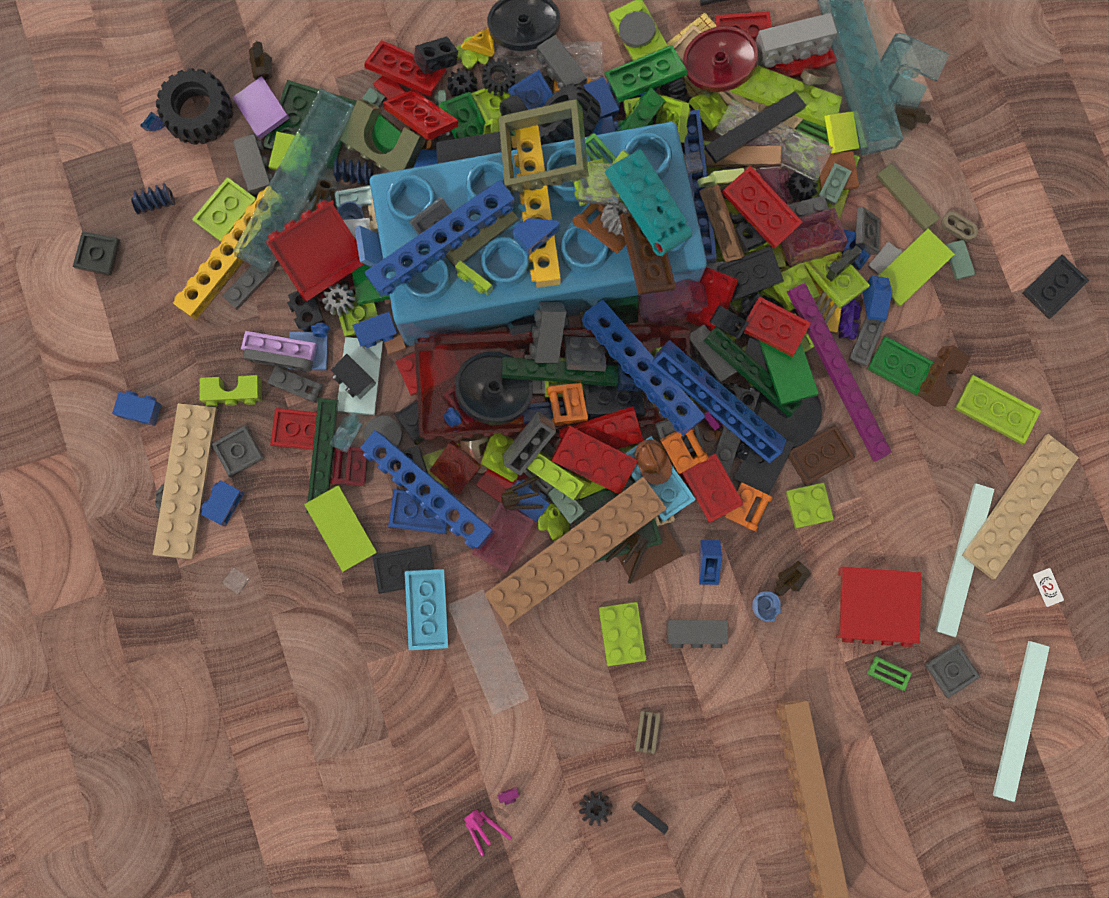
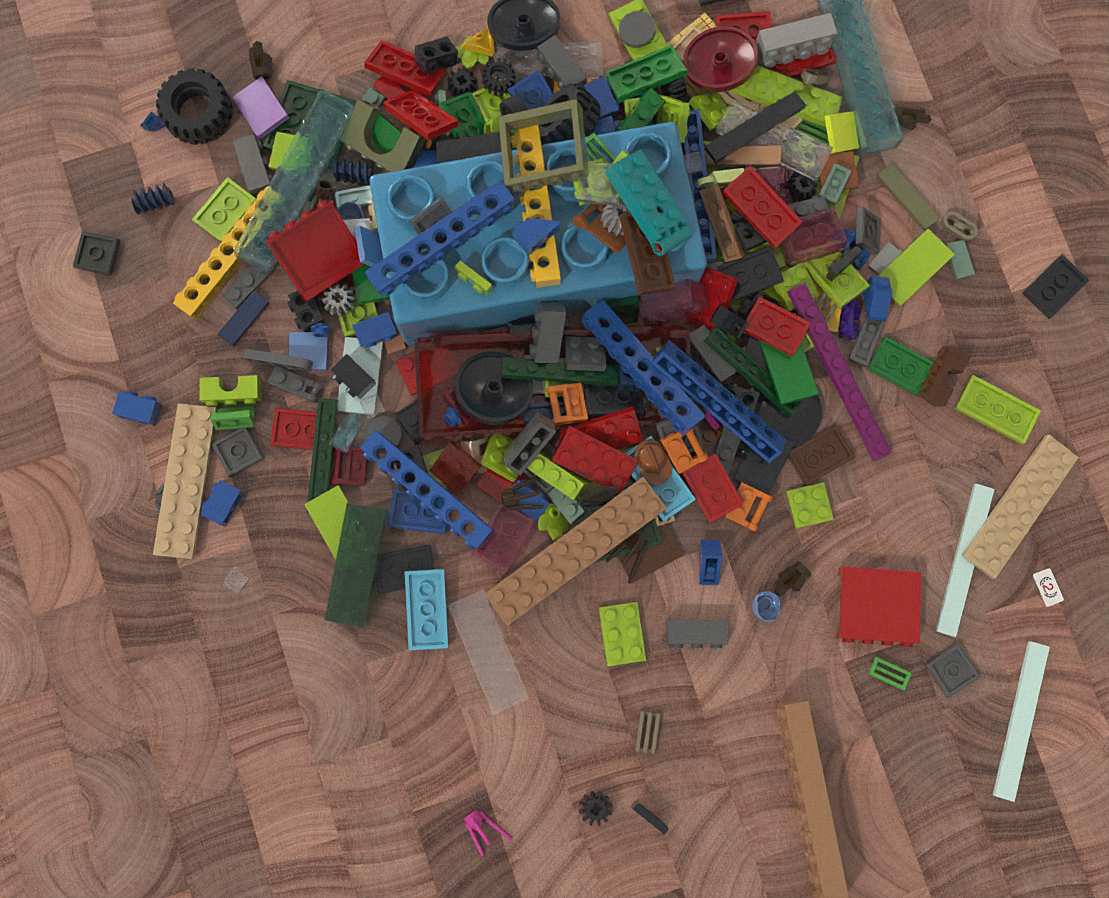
(233, 418): none -> bright green panel
(243, 318): none -> dark blue tile
(279, 345): lavender tile -> none
(356, 565): none -> clear green brick
(372, 406): none -> clear tile
(487, 234): olive tile -> none
(508, 796): magenta plate -> none
(597, 495): none -> clear smoke piece
(905, 60): clear light blue windscreen -> none

